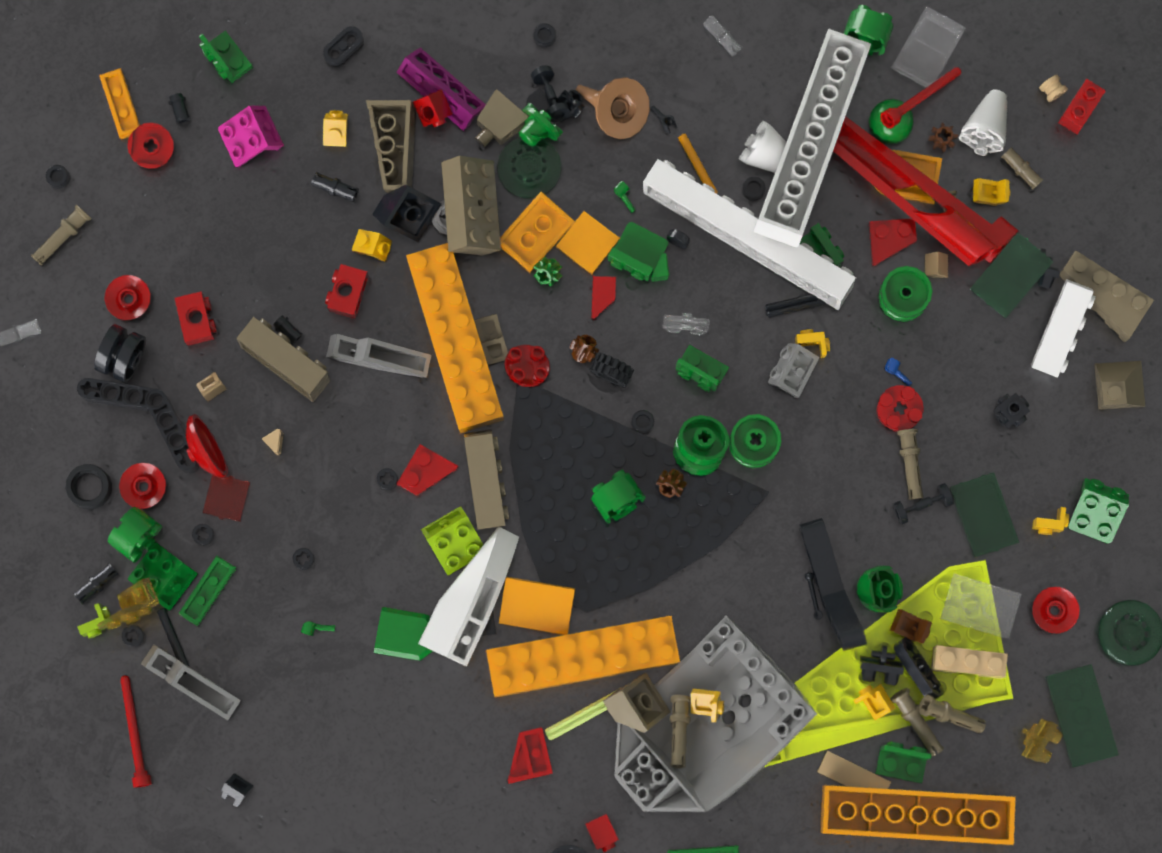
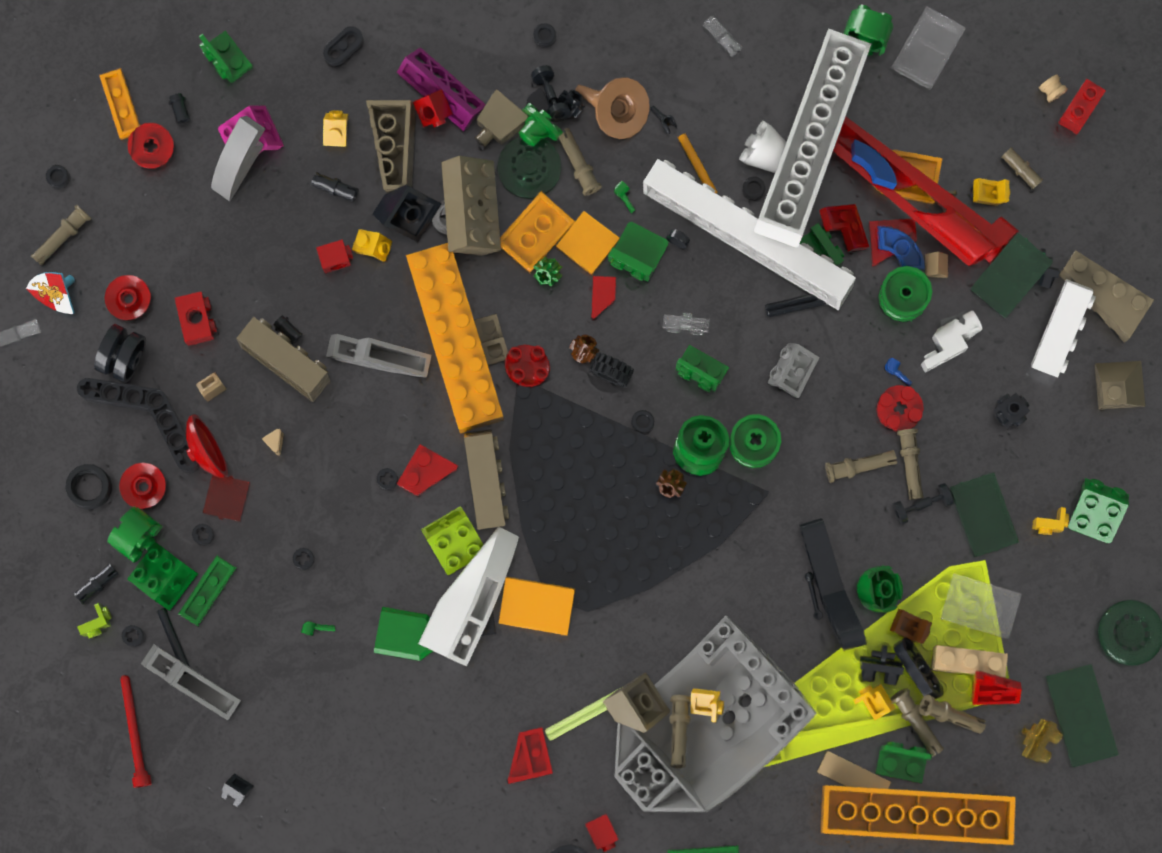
(52, 291): none -> shield
(135, 603): clear yellow bracket -> none
(237, 157): none -> light grey slope
(334, 256): none -> red brick
(350, 304): red brick -> none
(582, 172): none -> dark tan pin
(583, 656): light orange brick -> none
(617, 496): green brick -> none
(661, 271): green slope -> none
(811, 338): yellow bracket -> none
(848, 221): none -> red plate
(850, 467): none -> dark tan pin
(874, 164): none -> blue tile
(886, 135): green cylinder -> none
(892, 116): red piece -> none
(901, 246): none -> blue tile
(947, 133): reddish brown gear -> none
(950, 338): none -> white plate
(987, 125): white cone -> none
(994, 690): none -> red wing
(1067, 610): red dish -> none

